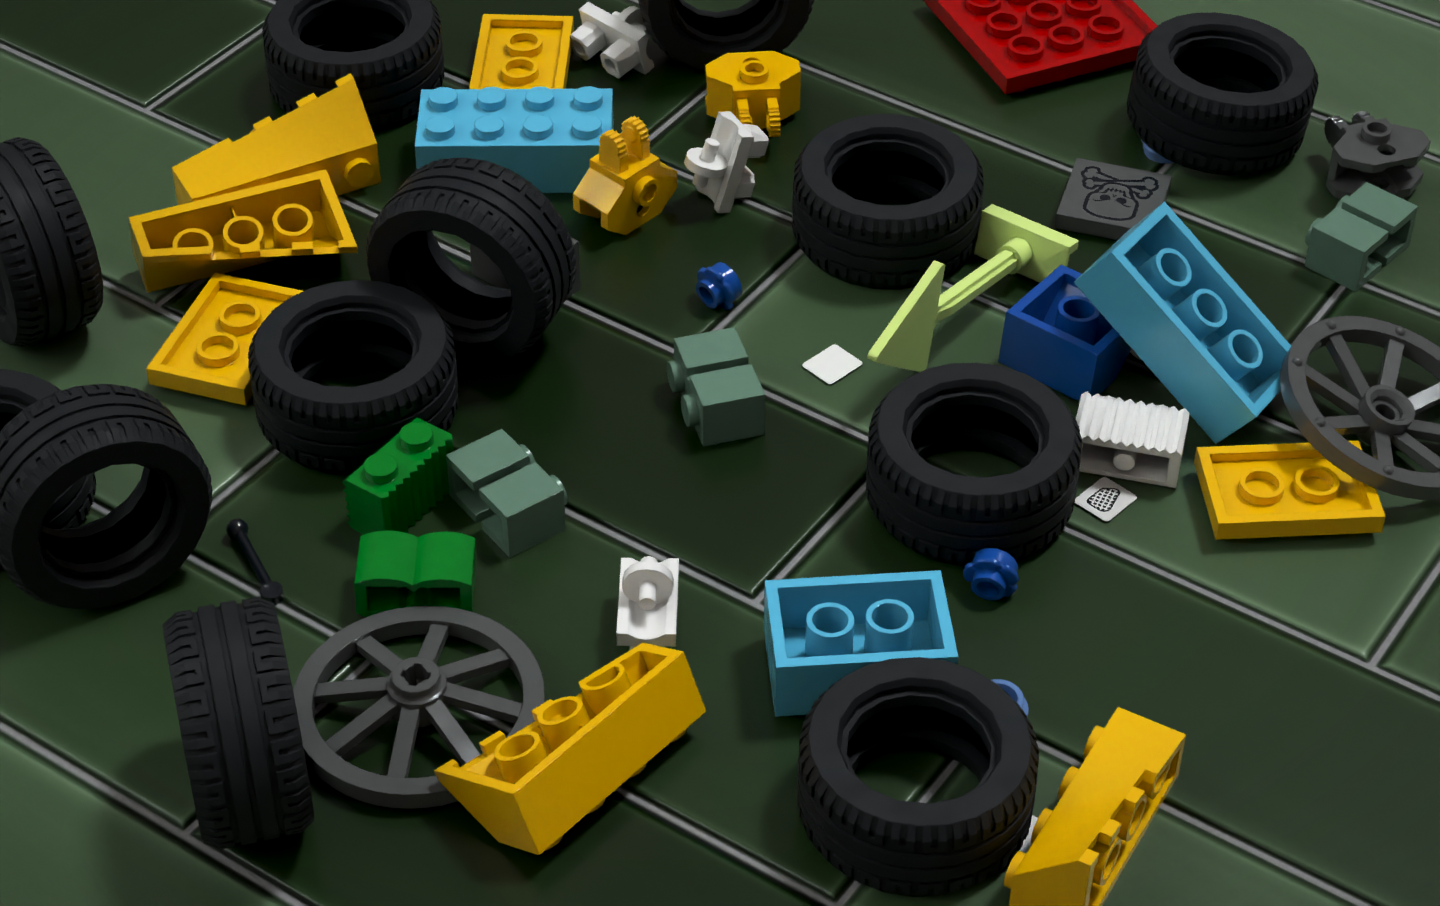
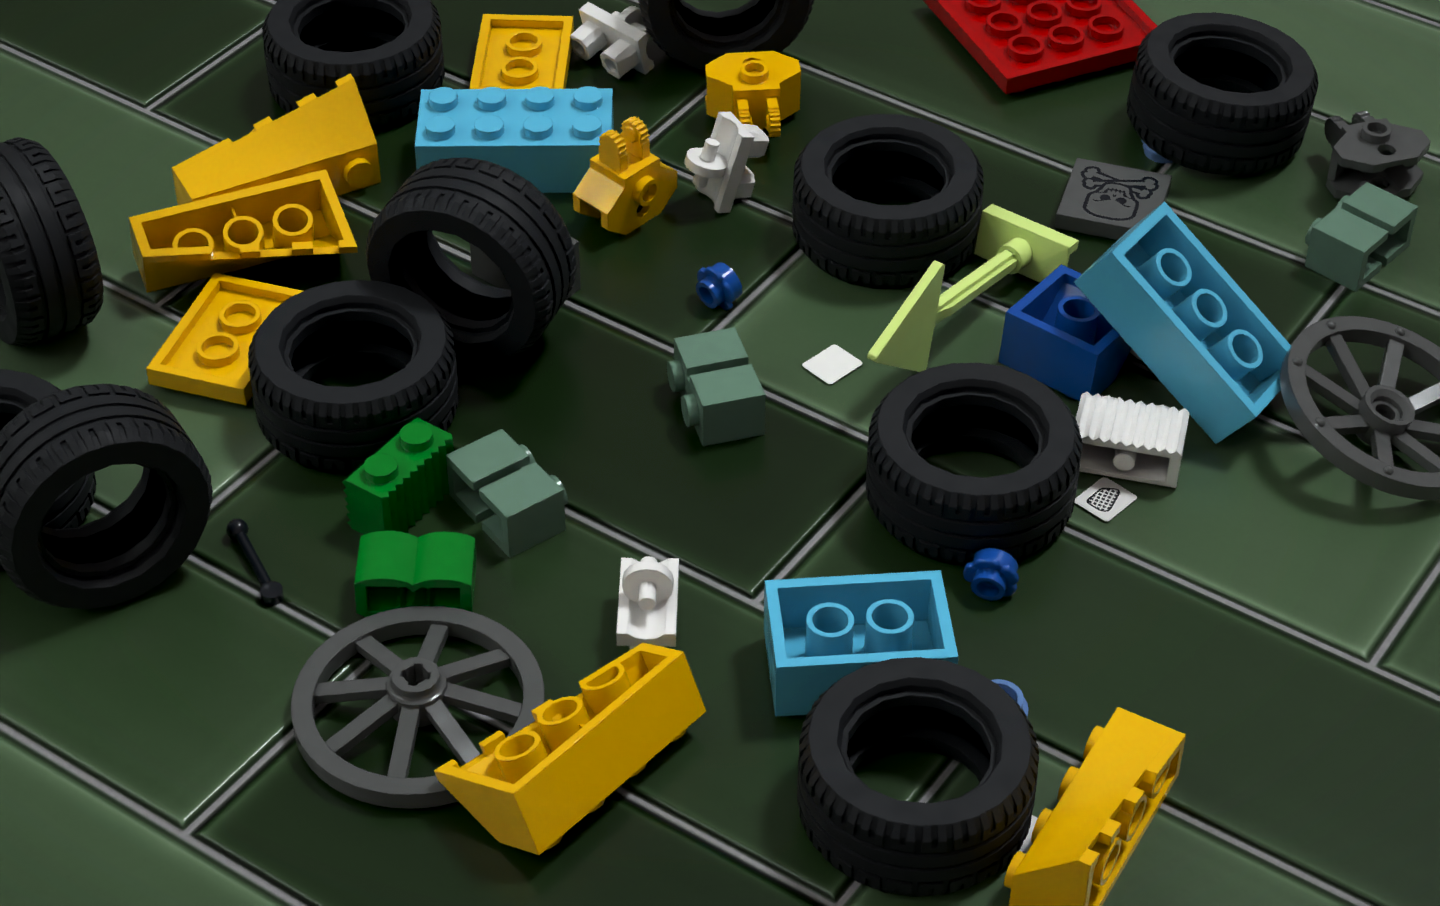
(238, 722): black tyre -> none
(1283, 493): yellow plate -> none

